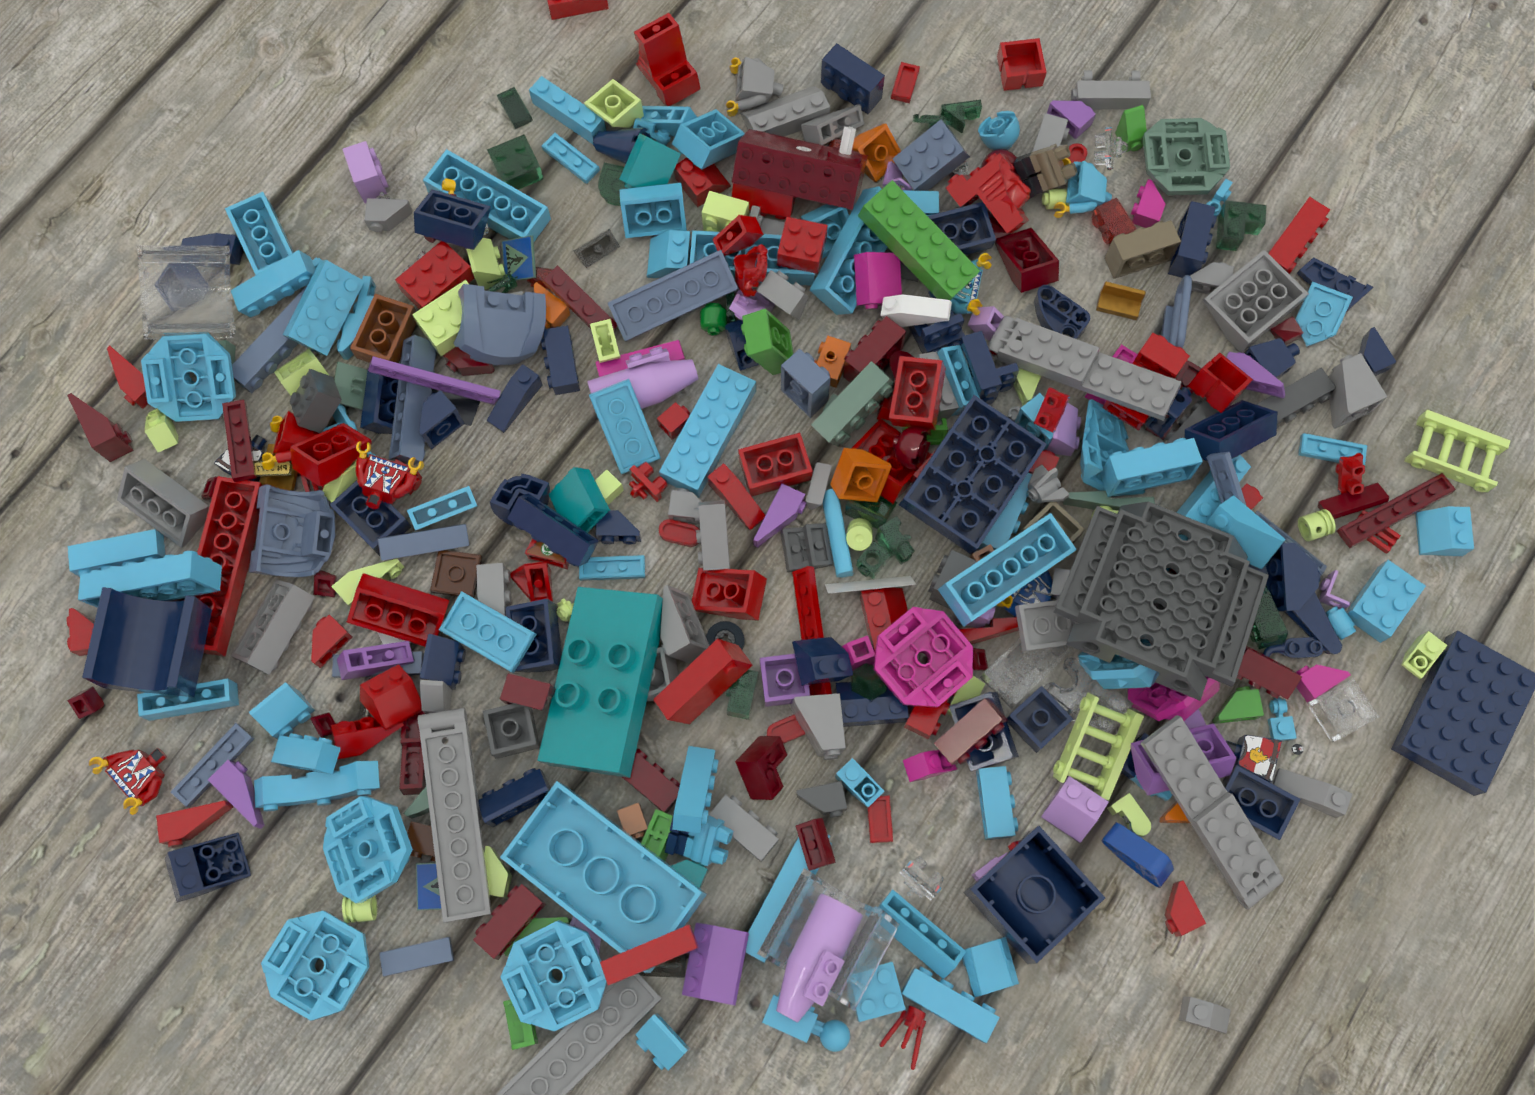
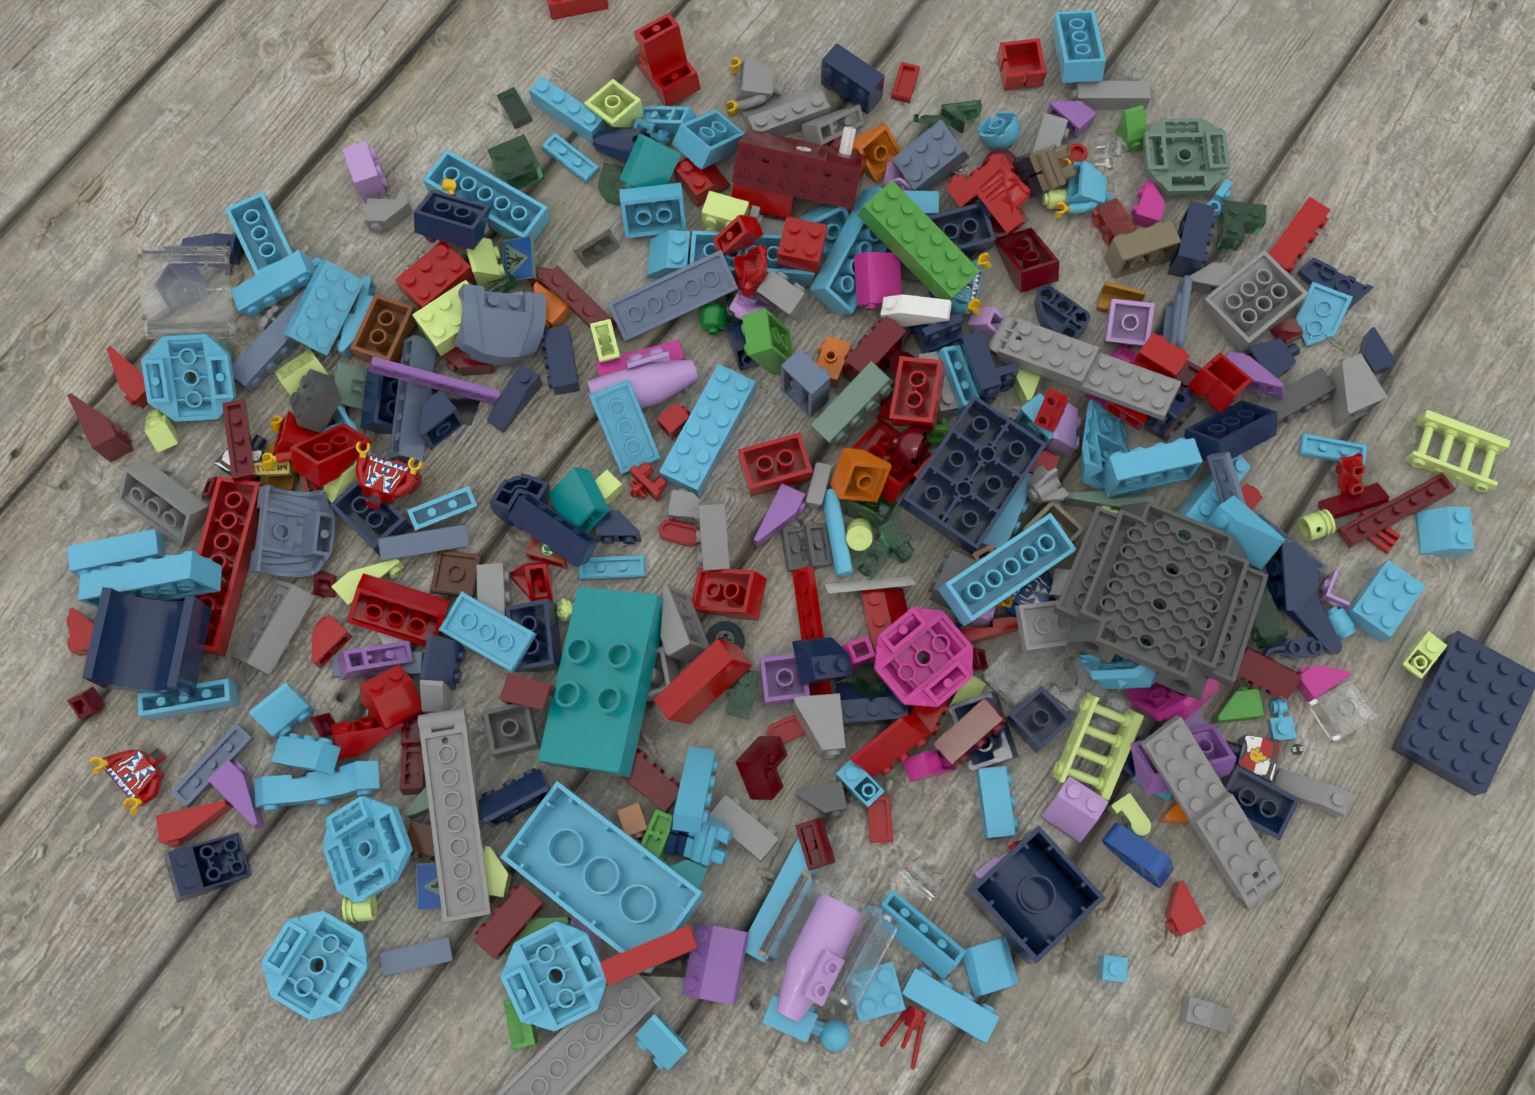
(271, 315): none -> light grey piece
(736, 496): red slope -> none
(892, 745): none -> red slope
(1078, 46): none -> medium azure brick
(1112, 968): none -> medium azure brick
(1129, 322): none -> lavender brick

